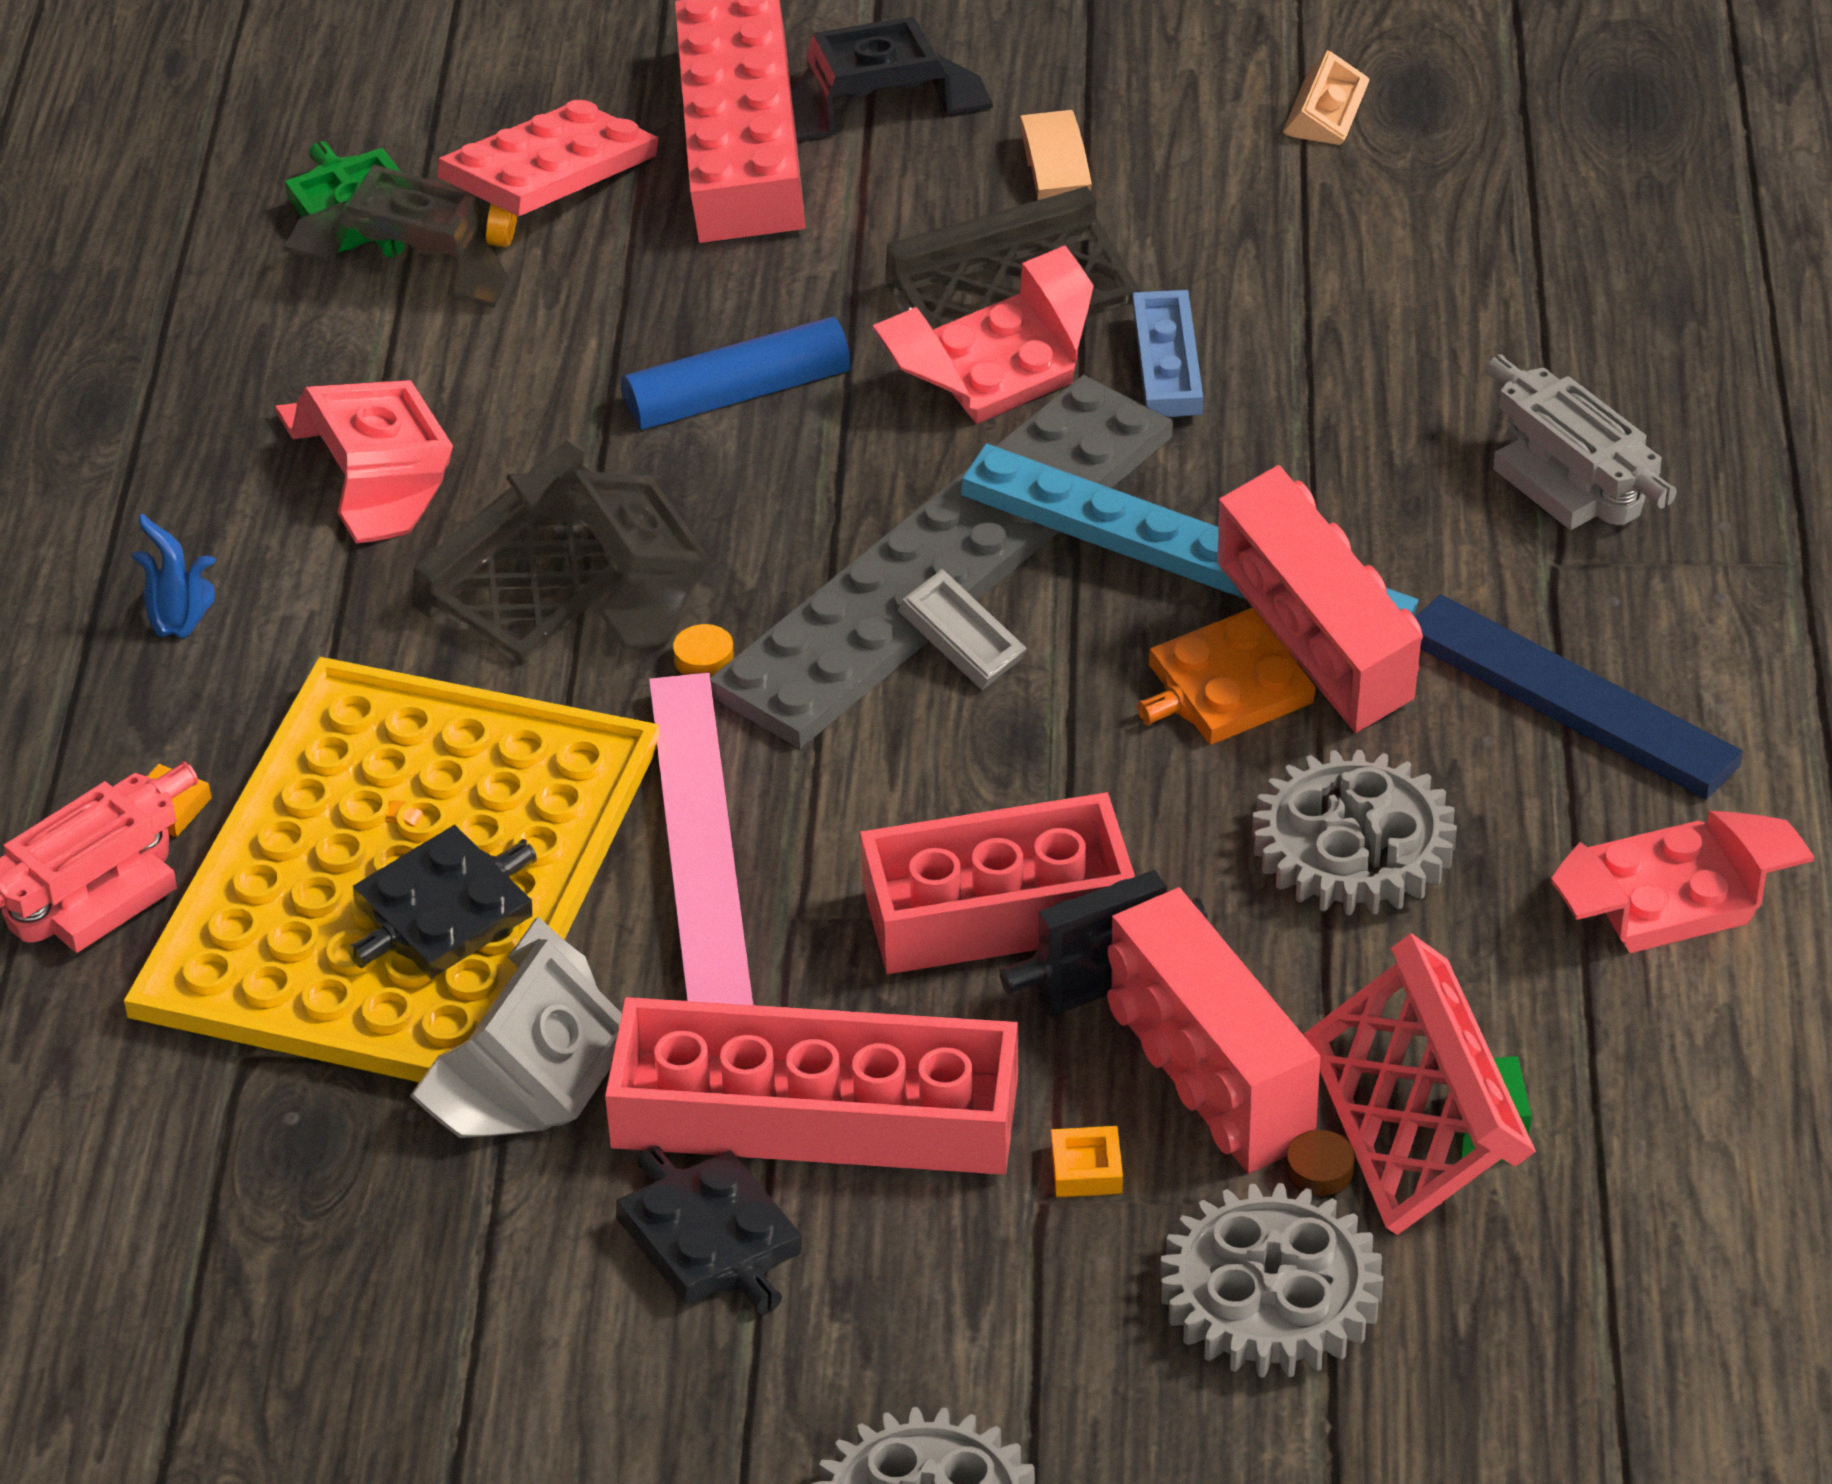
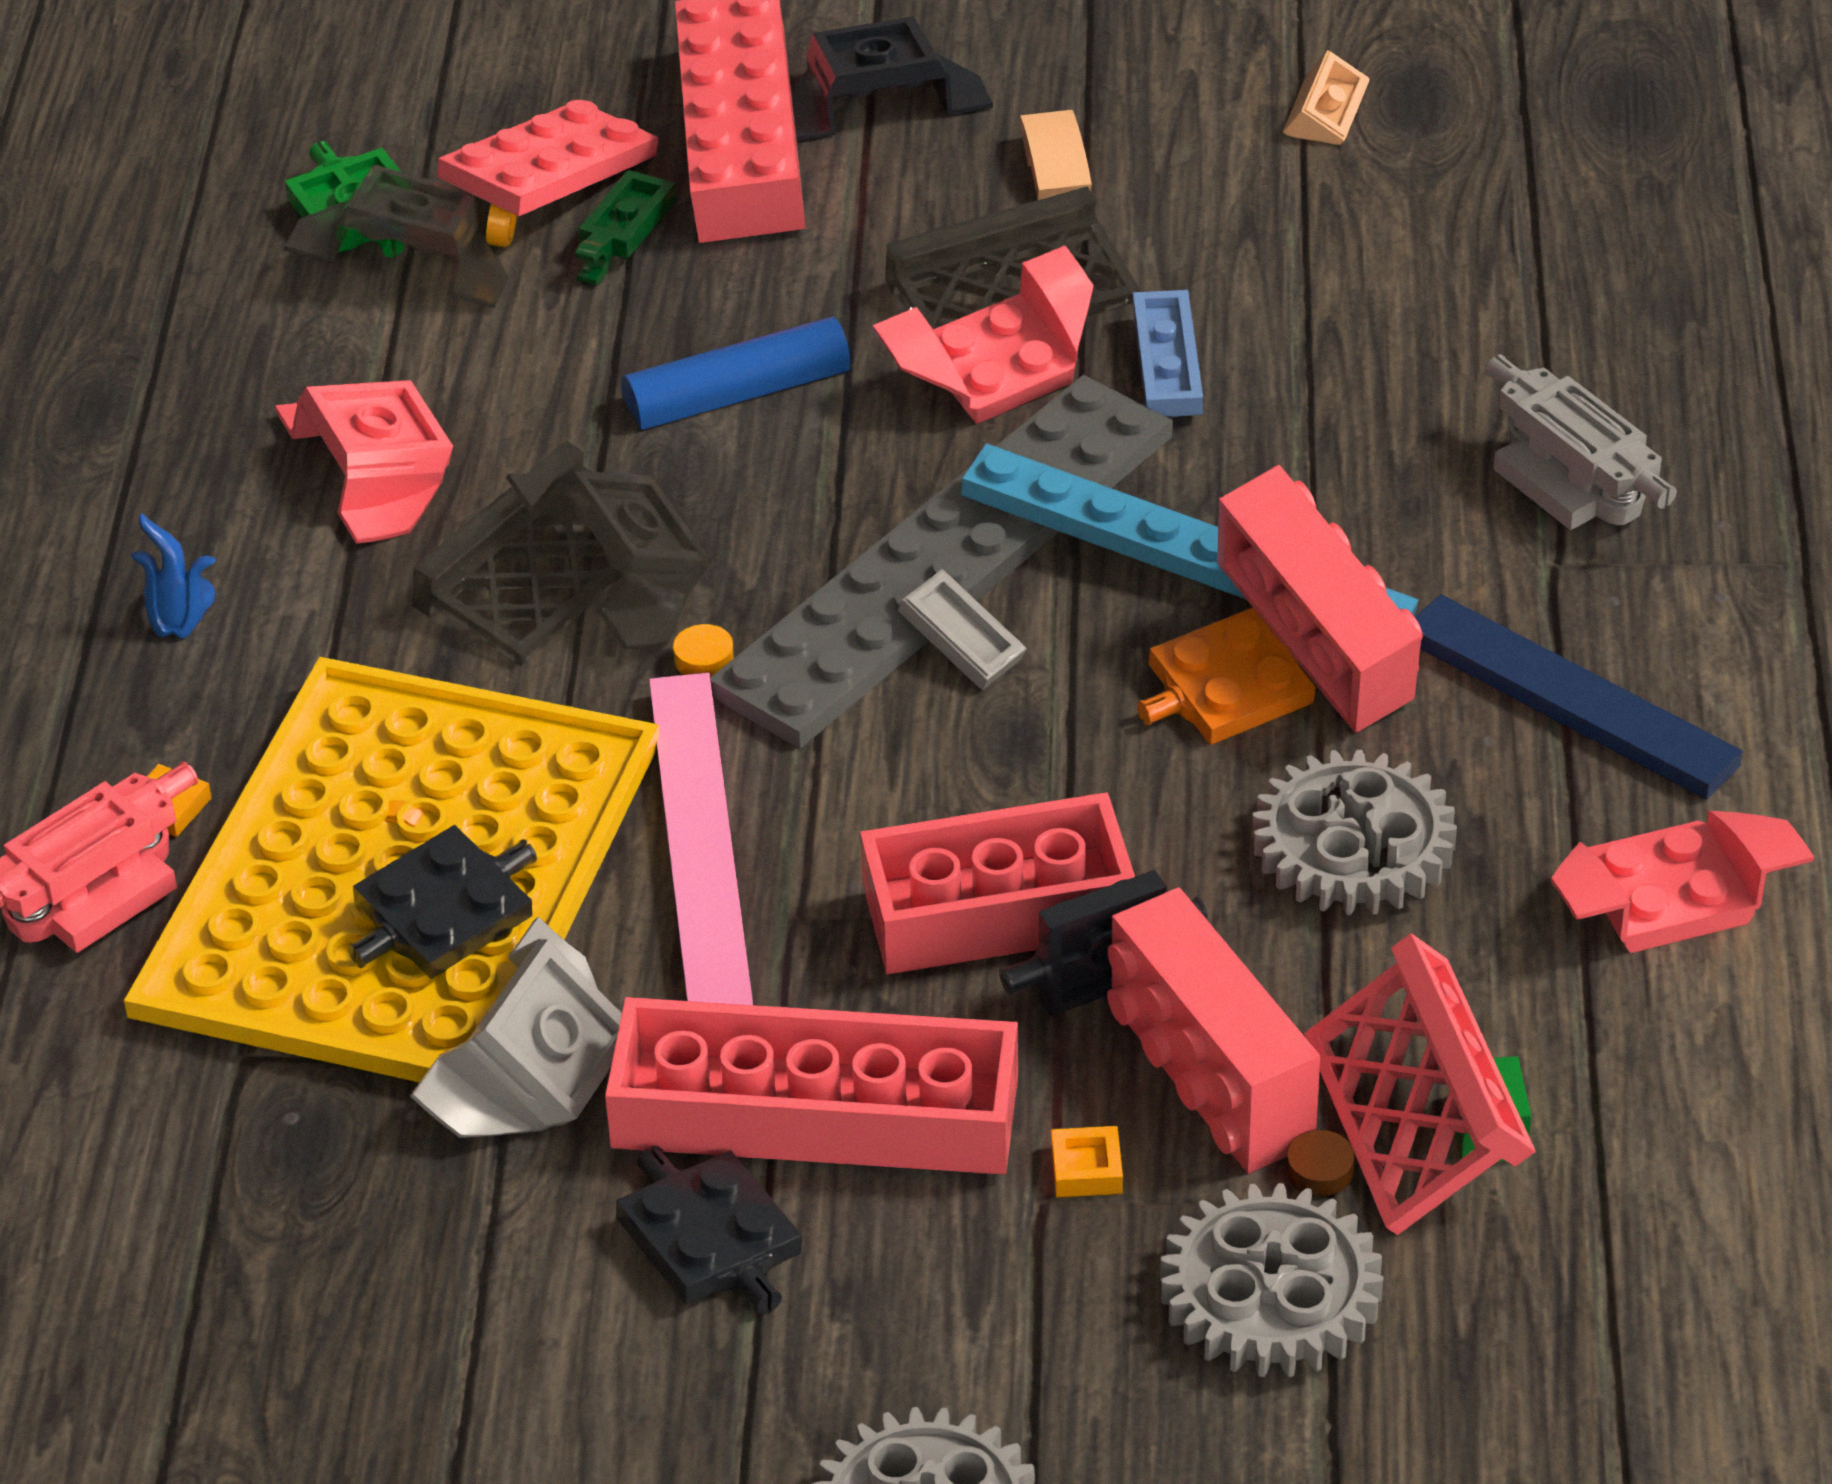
(621, 222): none -> dark green plate

